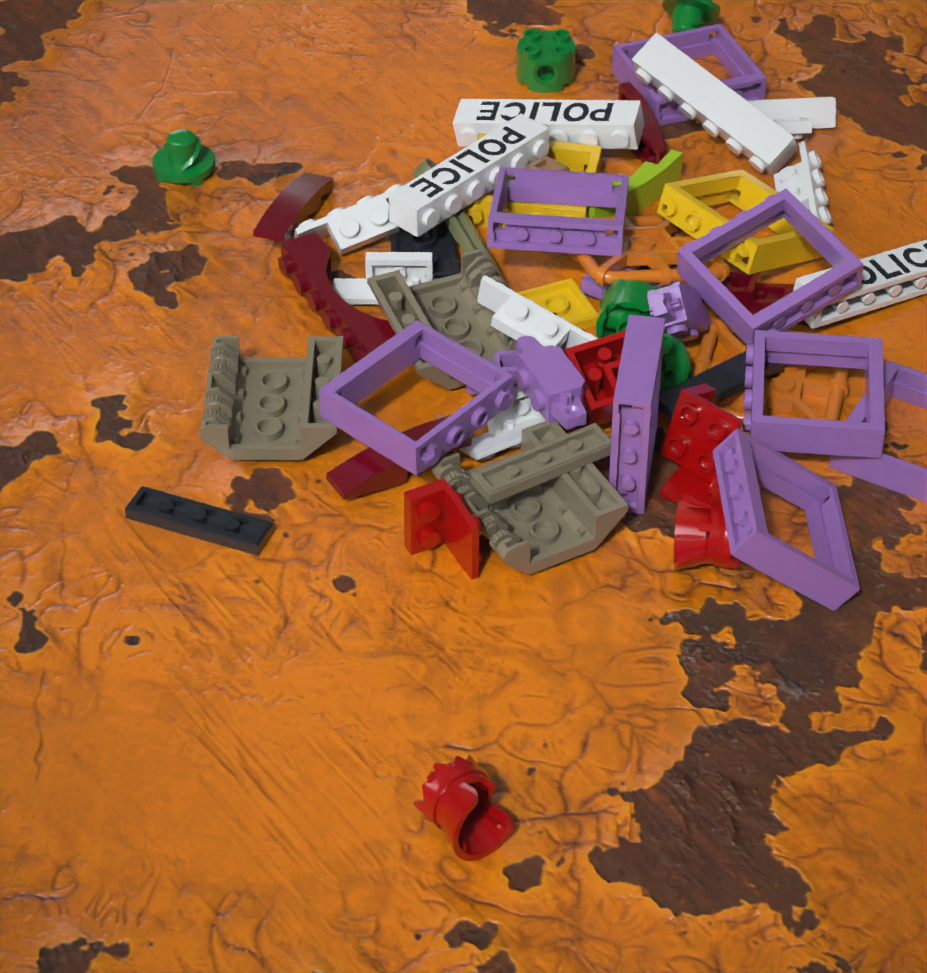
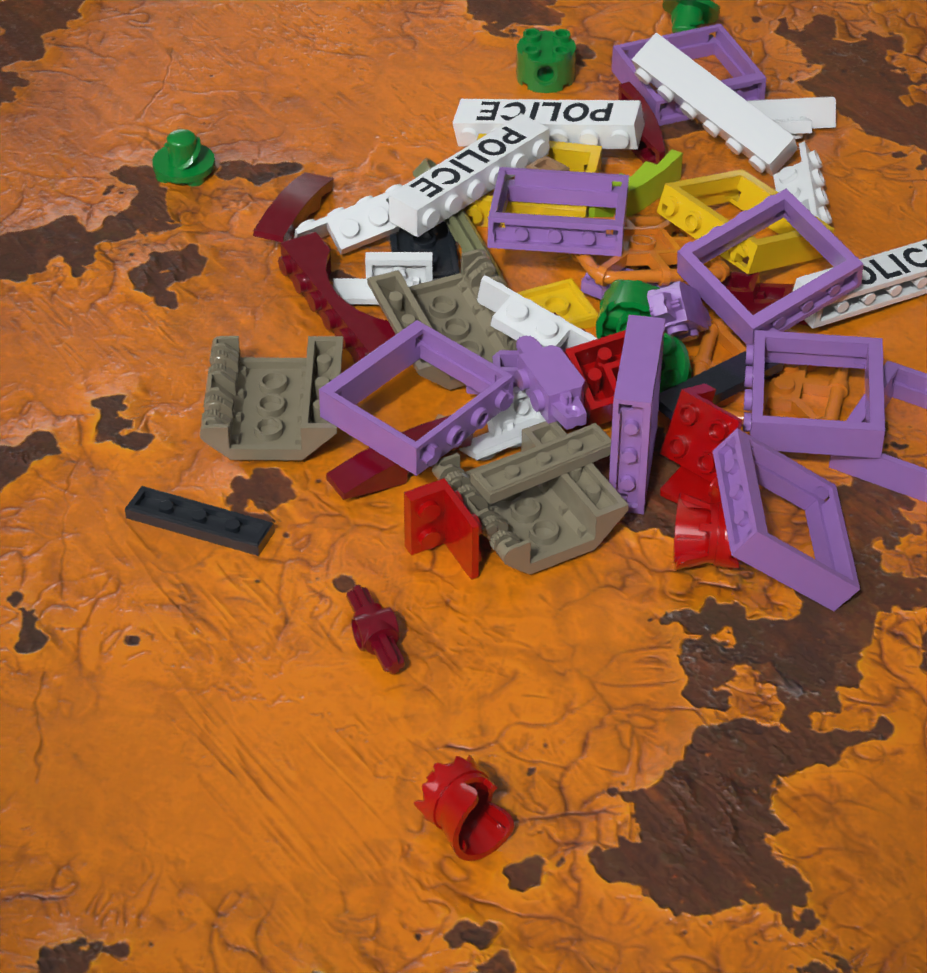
(375, 629): none -> dark red axle

